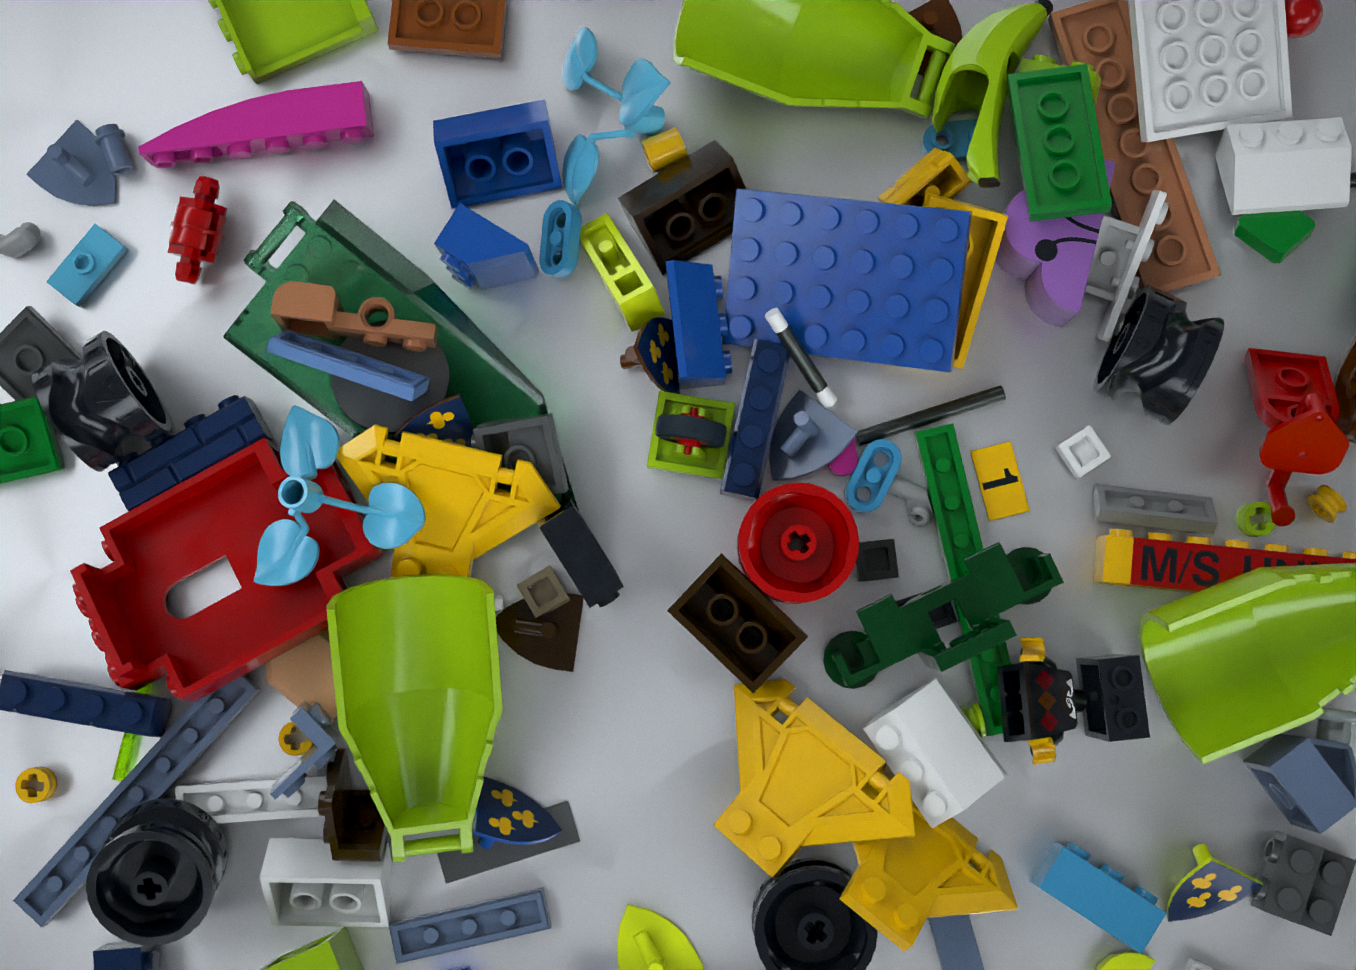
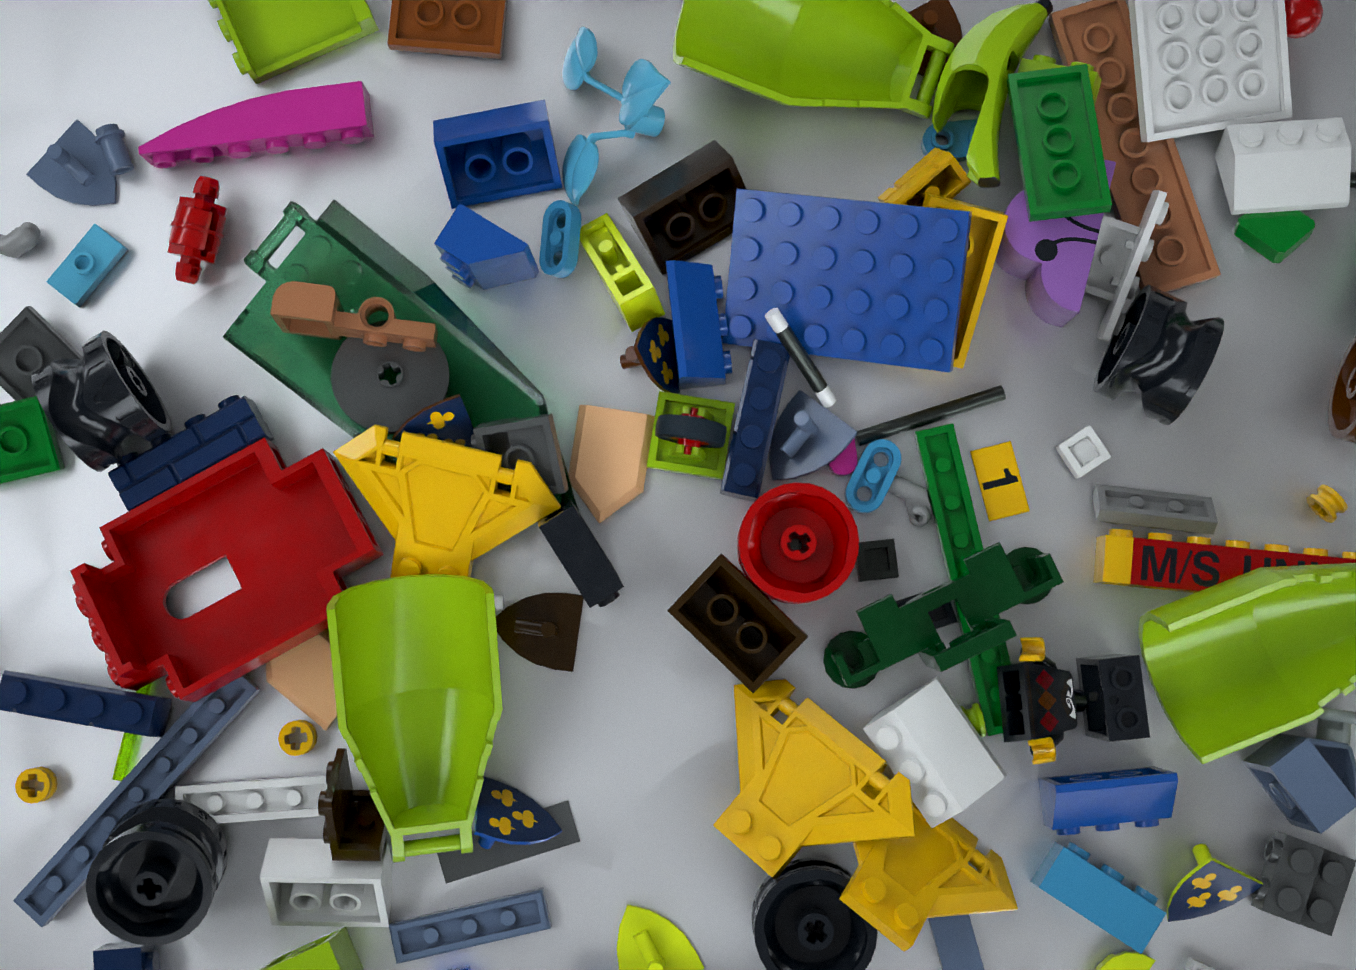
(310, 445): medium azure plant -> none
(315, 724): sand blue bracket -> none
(348, 364): medium blue tile -> none
(543, 592): dark tan tile -> none
(609, 457): none -> light nougat tile
(664, 149): yellow gear -> none
(1107, 799): none -> blue slope
(1243, 519): lime bush -> none
(1301, 408): red plate -> none

